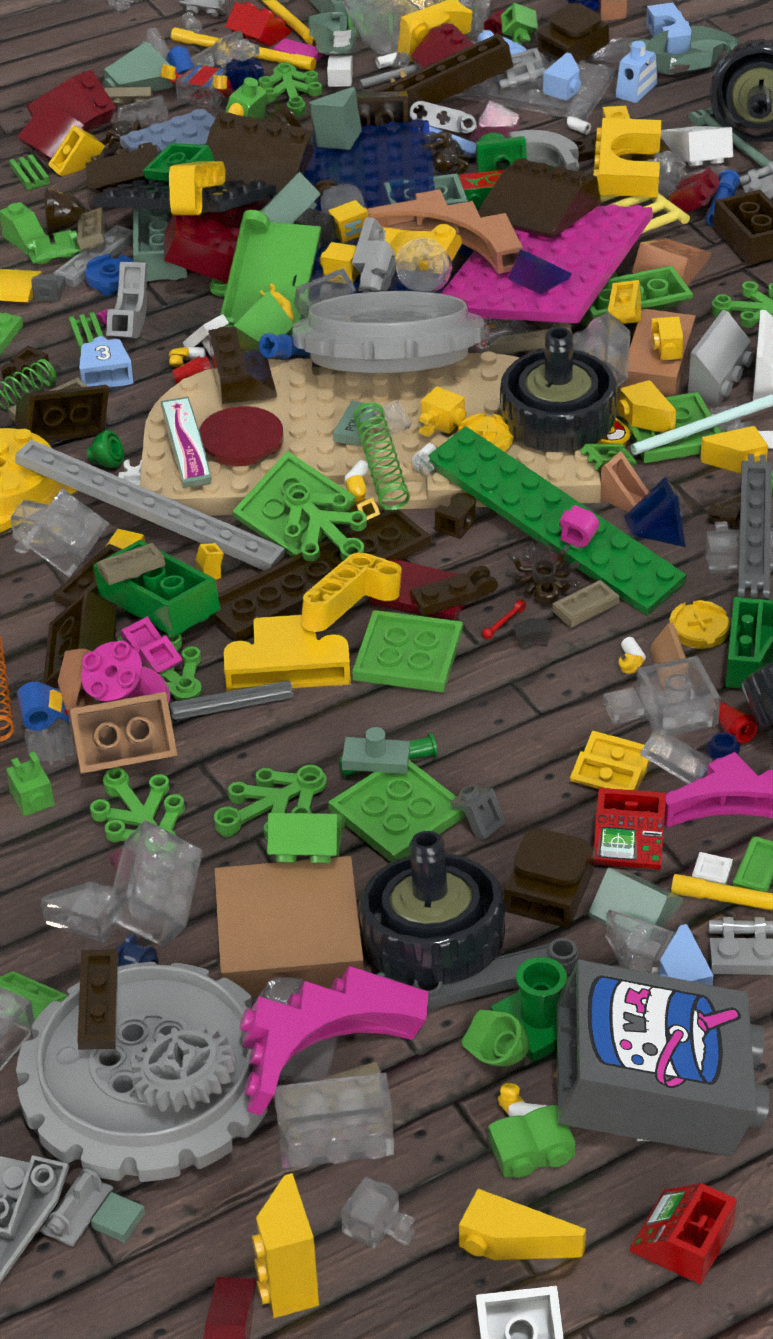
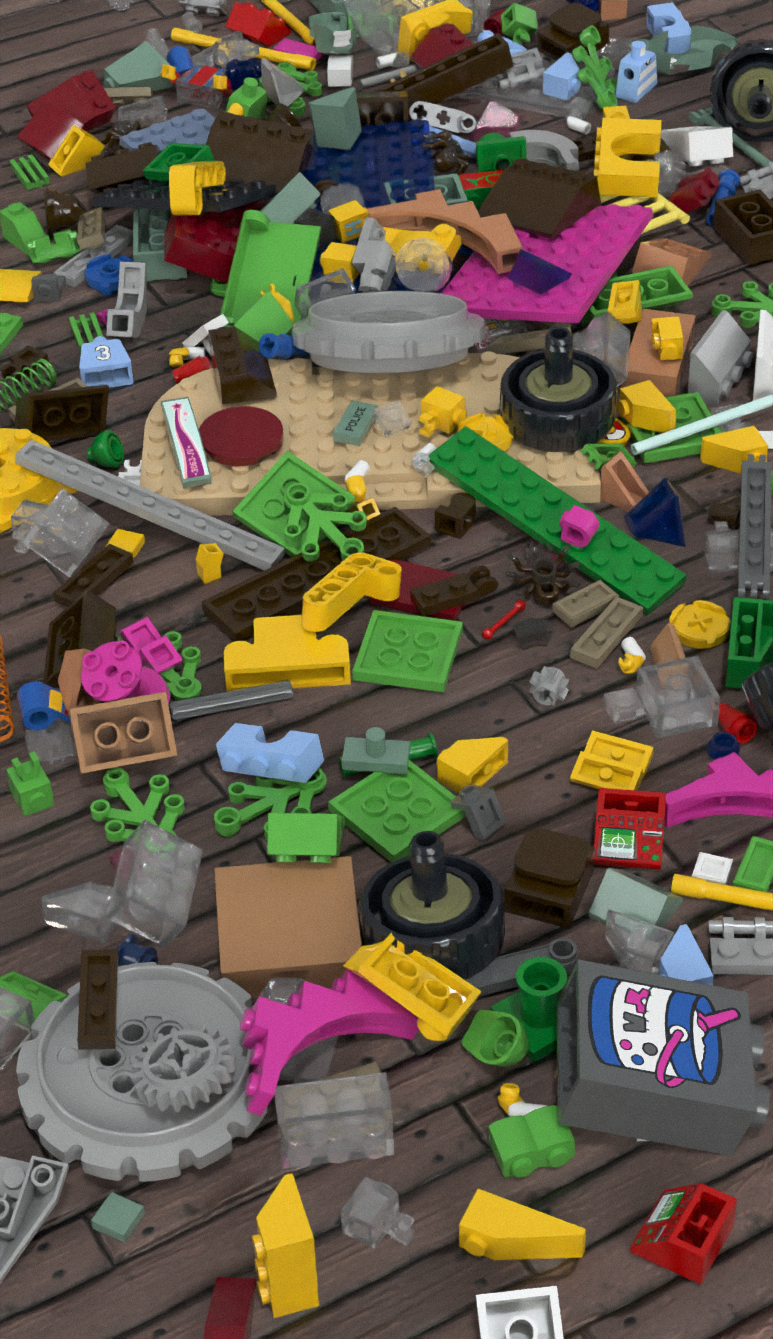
(77, 1208): light grey hinge -> none
(130, 564): dark tan plate -> none
(169, 596): green brick -> none
(279, 85): none -> light grey slope
(290, 758): none -> light blue arch
(373, 424): bright green piece -> none
(418, 984): none -> yellow slope
(471, 762): none -> yellow slope
(549, 685): none -> light grey gear
(595, 67): none -> bright green plant
(606, 632): none -> dark tan plate
(675, 756): clear slope -> none

